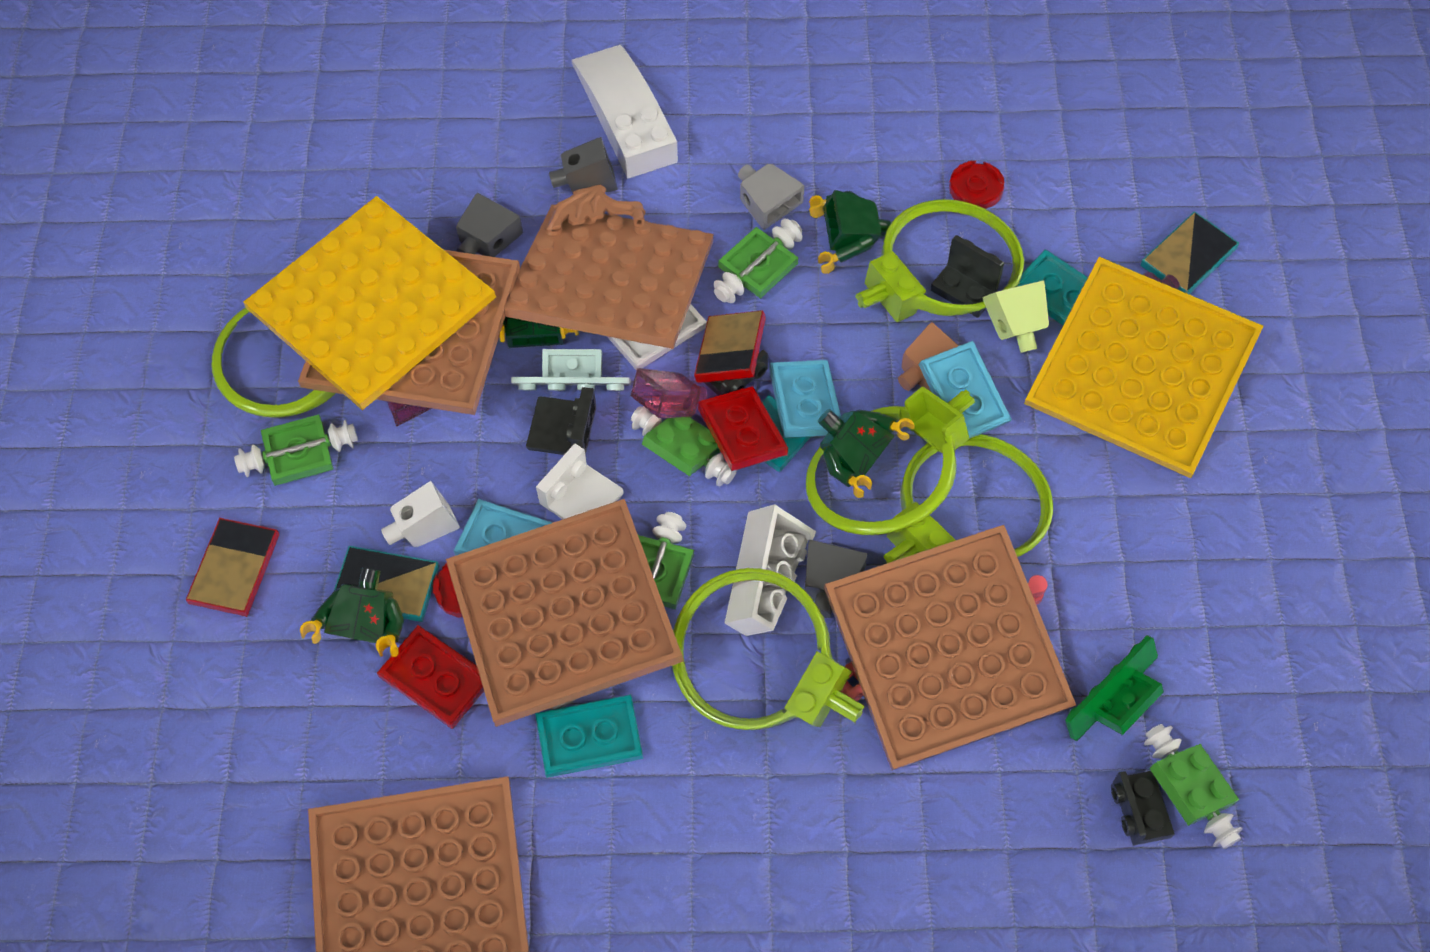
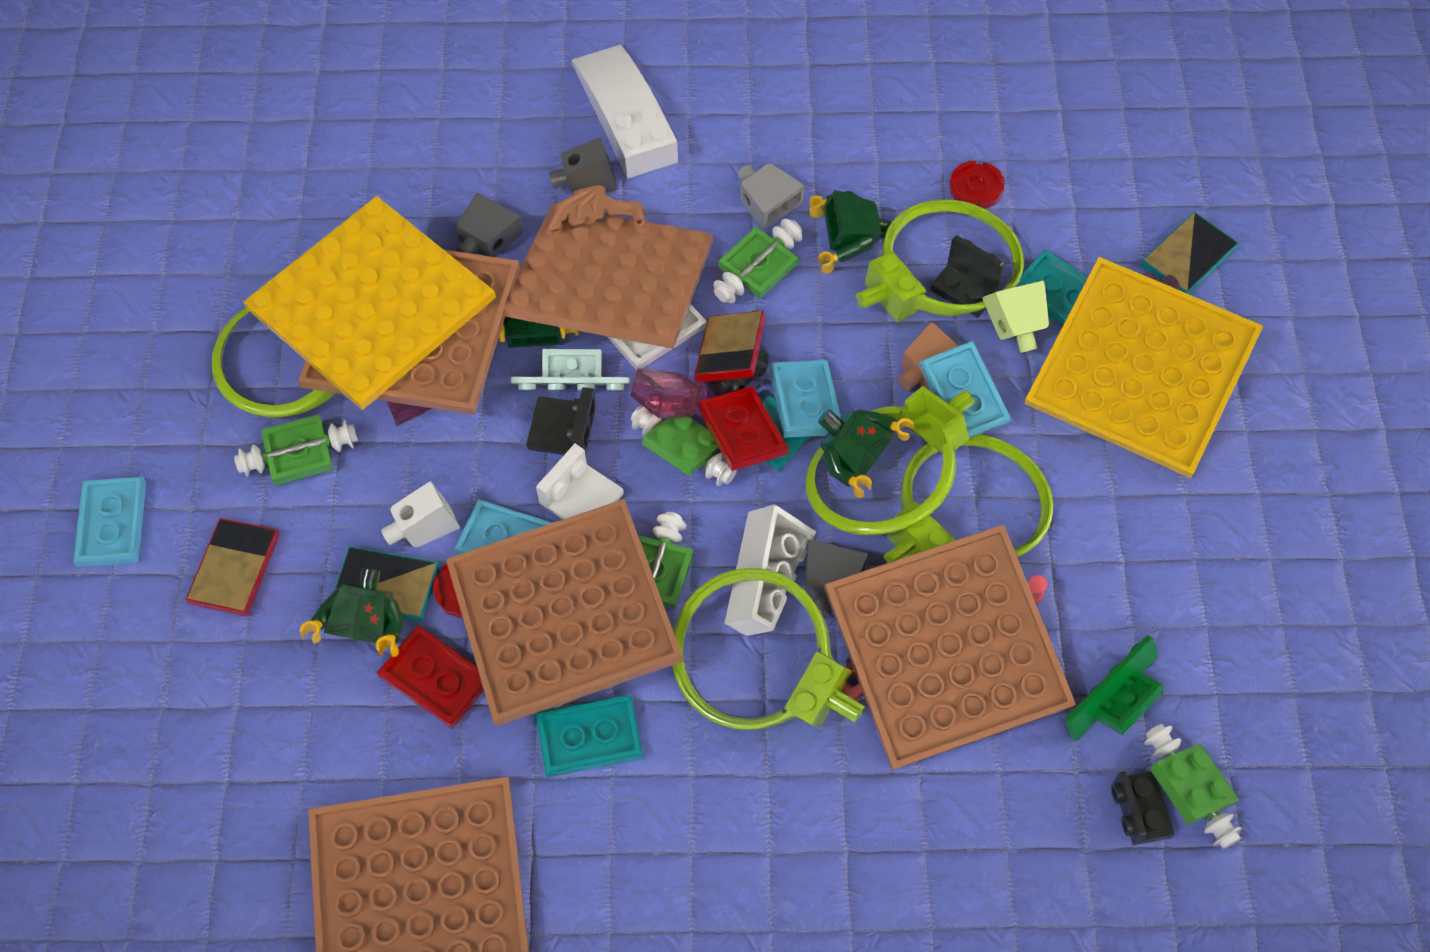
(110, 522): none -> medium azure tile

